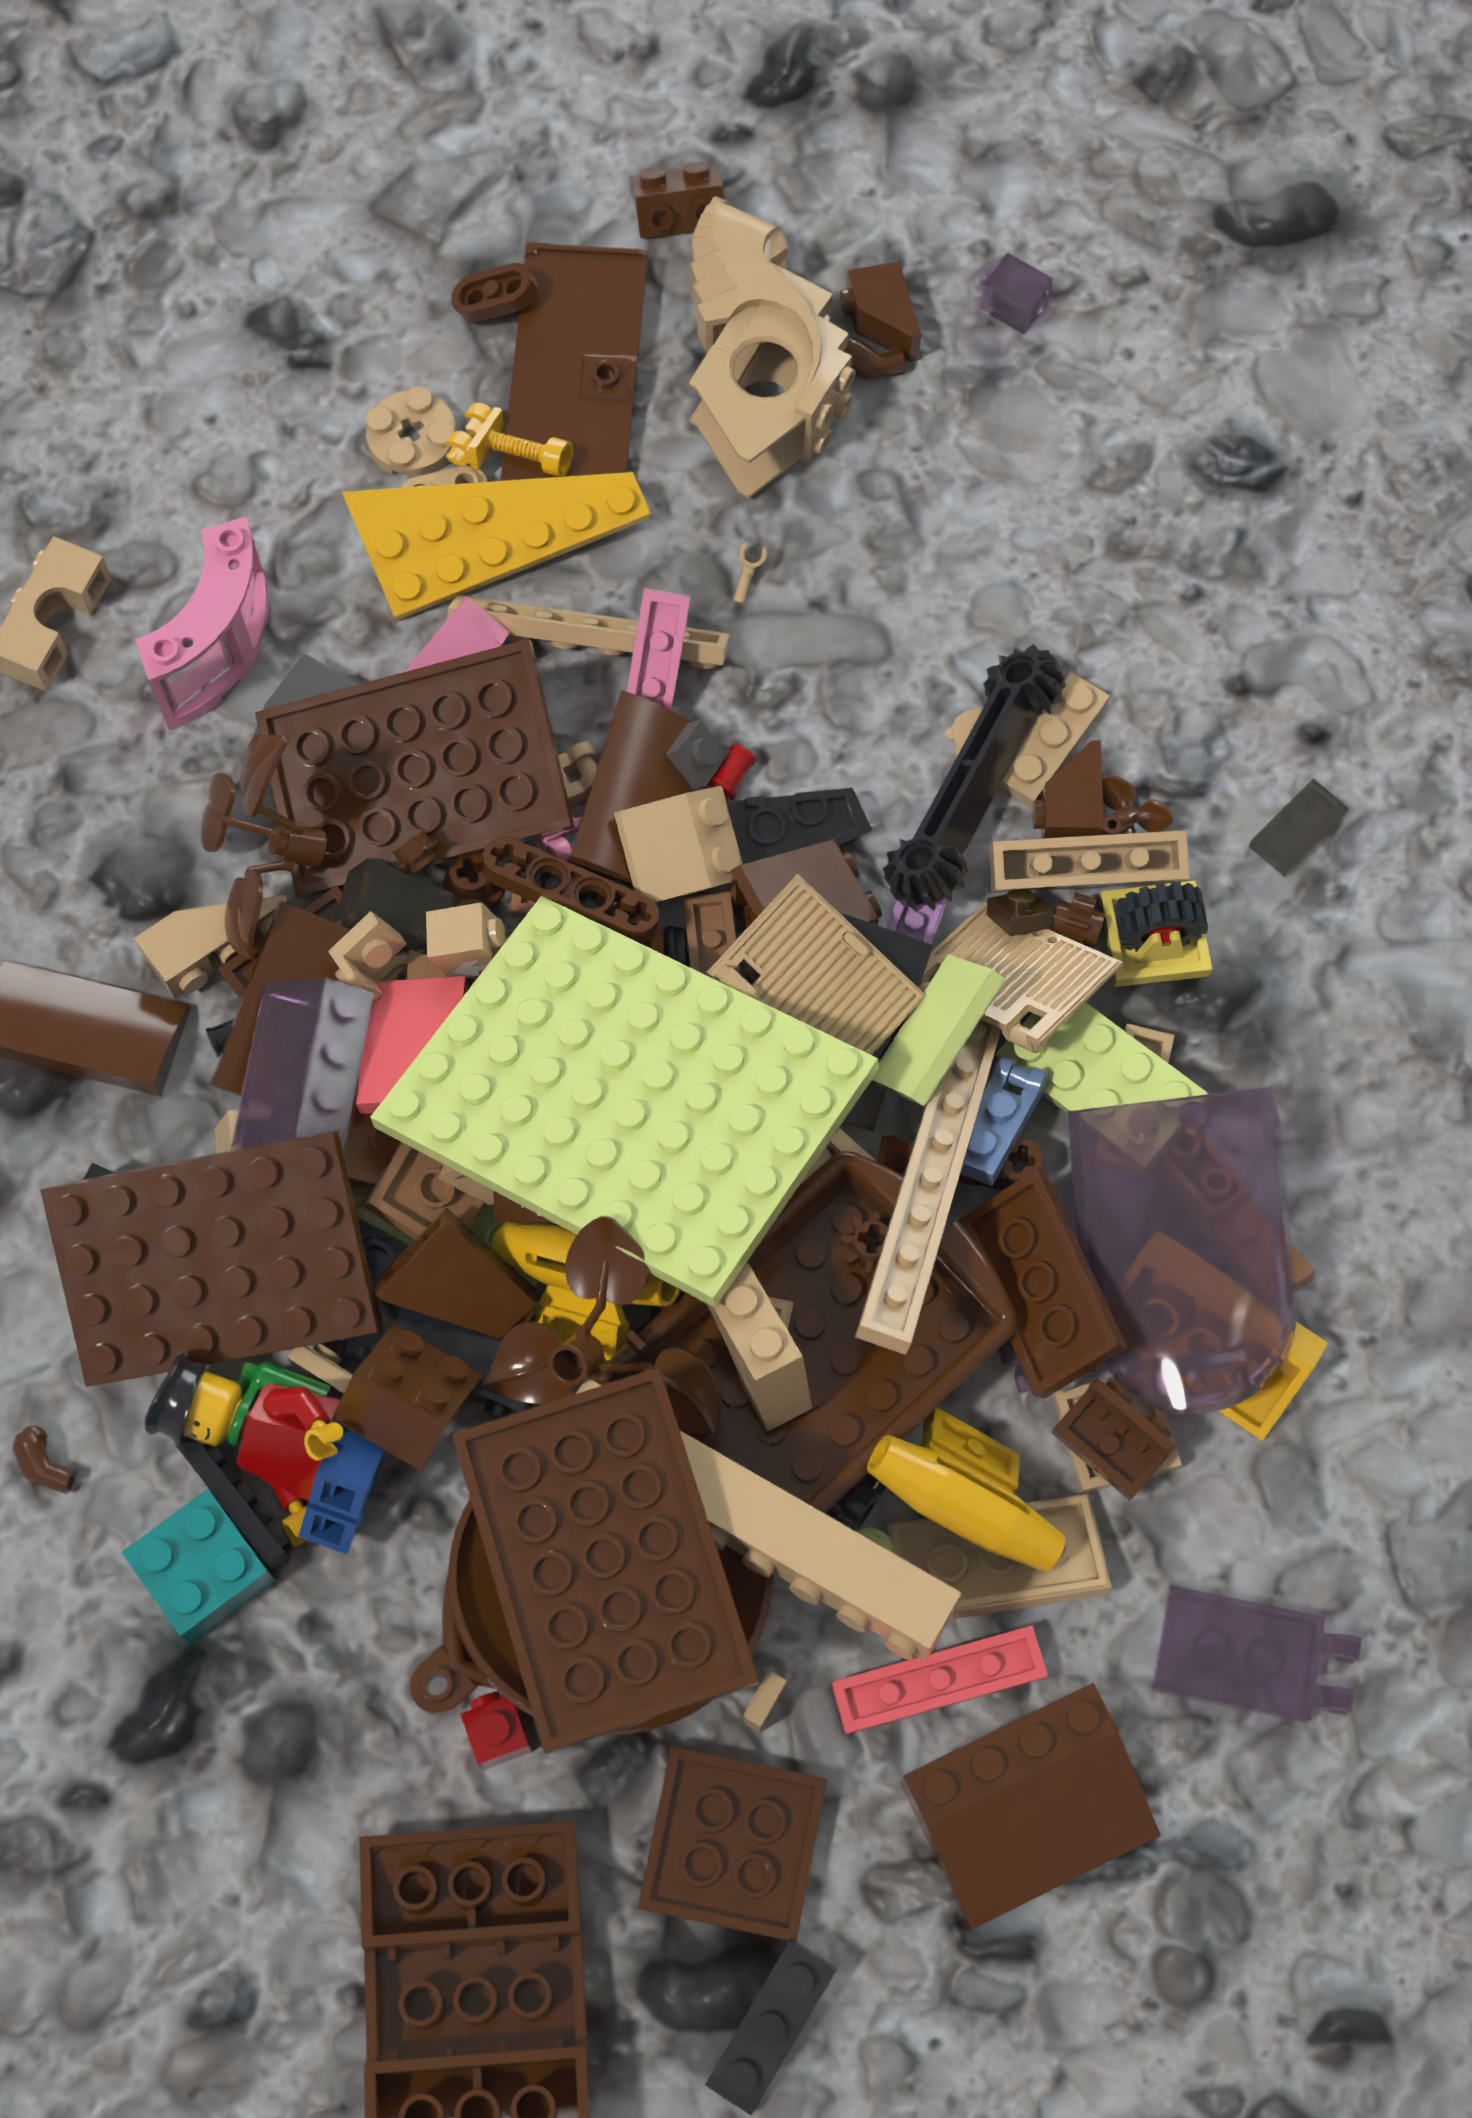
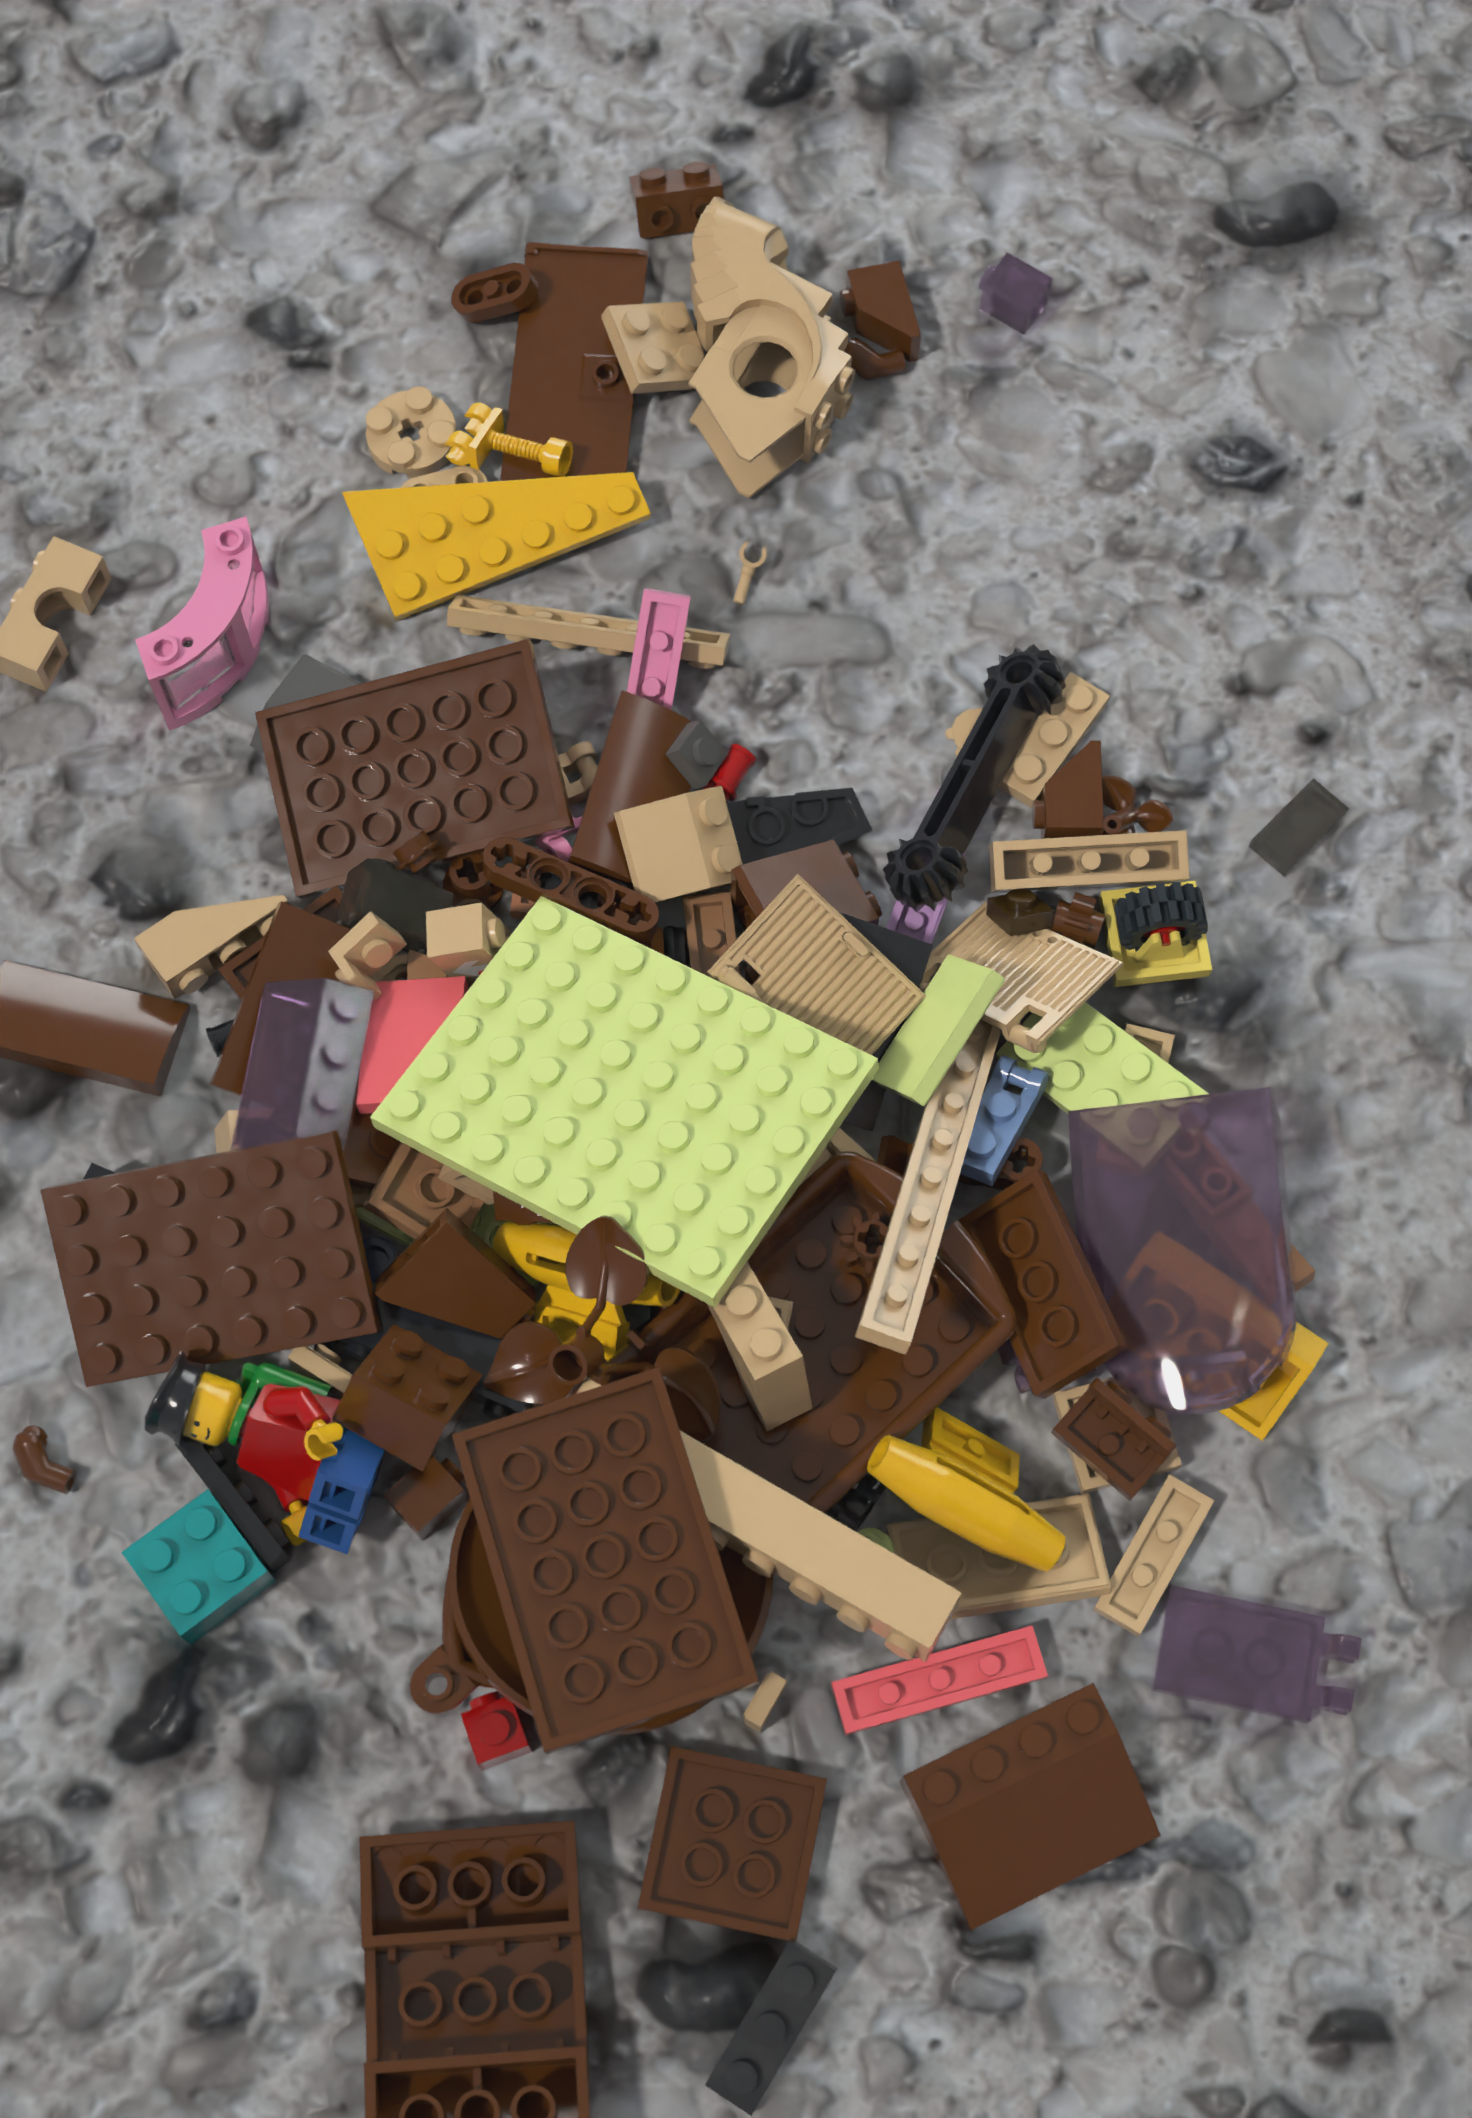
(290, 842): reddish brown plant -> none
(428, 1496): none -> reddish brown brick
(462, 634): bright pink slope -> none
(654, 345): none -> tan plate
(1154, 1555): none -> tan plate

